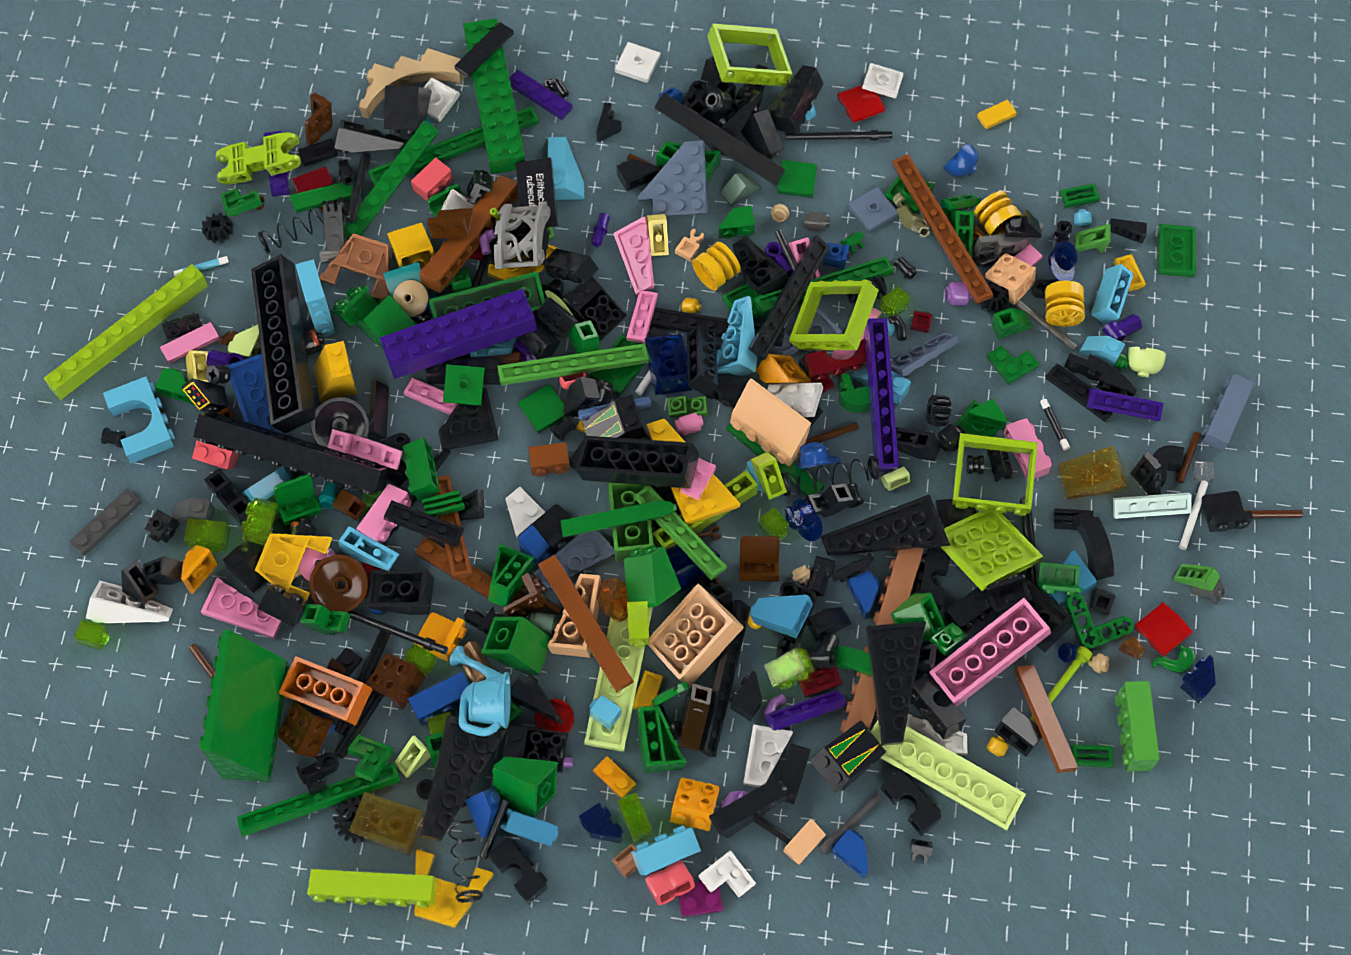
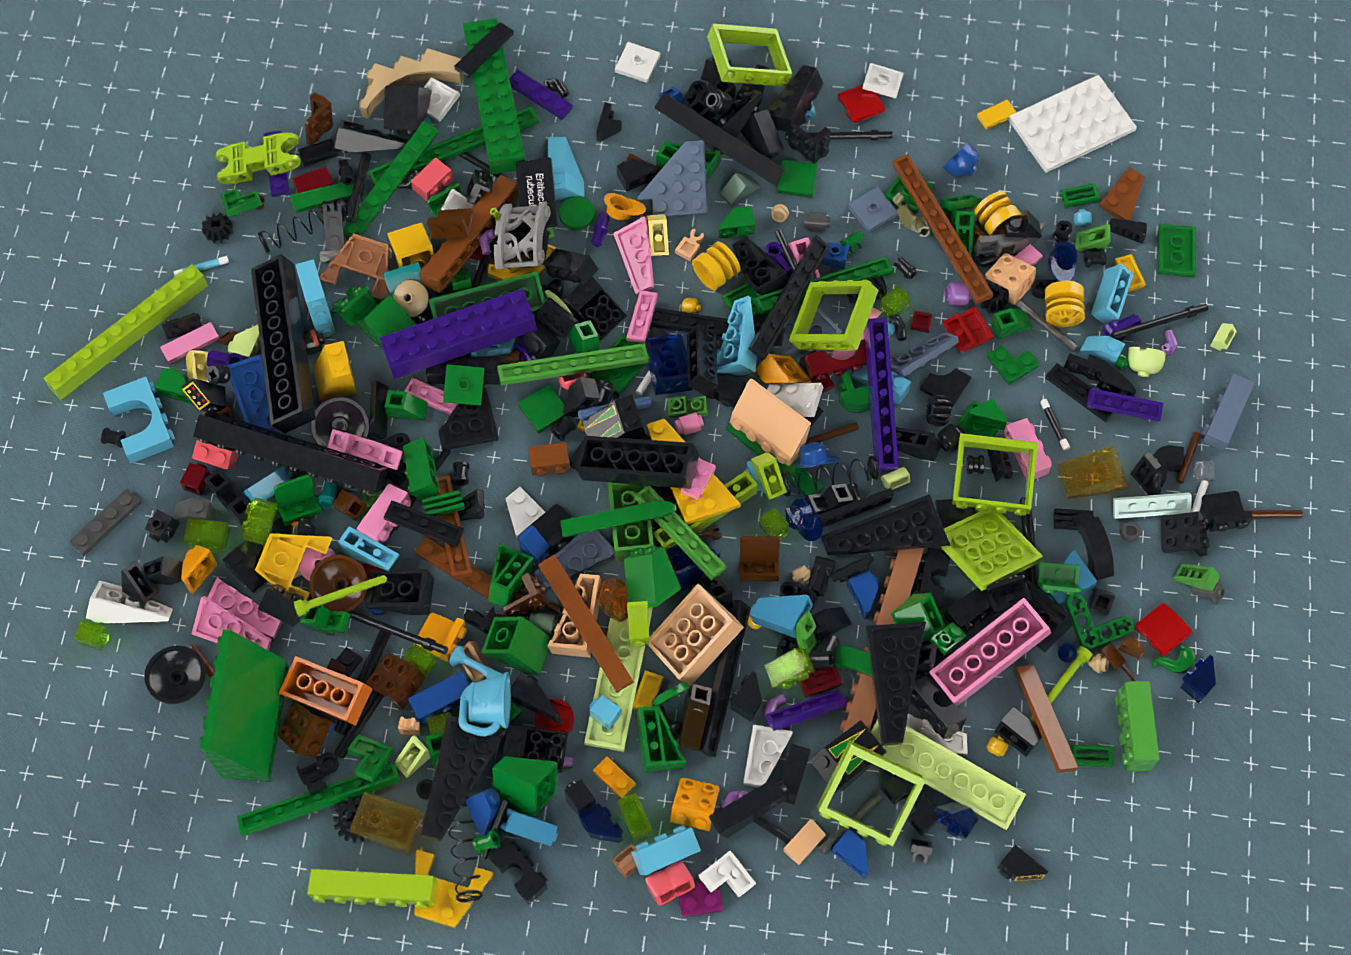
(167, 666): none -> black dish
(194, 478): none -> dark red brick
(213, 619): none -> bright pink wing
(303, 606): none -> lime piece
(405, 406): none -> green slope
(407, 182): none -> black arm
(409, 726): none -> light nougat plate
(460, 473): none -> black bush
(478, 163): none -> black bar
(486, 842): none -> green bush
(577, 213): none -> green tile
(579, 797): none -> black slope
(622, 207): none -> light orange piece
(804, 632): none -> bright green slope
(810, 147): none -> black bracket
(856, 507): none -> black tile
(884, 763): none -> lime window
(950, 385): none -> black tile
(957, 818): none -> clear blue slope
(969, 329): none -> red slope
(1020, 866): none -> black slope
(1072, 123): none -> white plate
(1100, 258): none -> black bush
(1116, 659): none -> reddish brown piece
(1123, 196): none -> dark orange wing
(1130, 532): none -> dark grey tile
(1171, 344): none -> medium lavender arm
(1185, 533): none -> black bracket
(1189, 312): none -> black bar
(1223, 337): none -> yellowish green piece

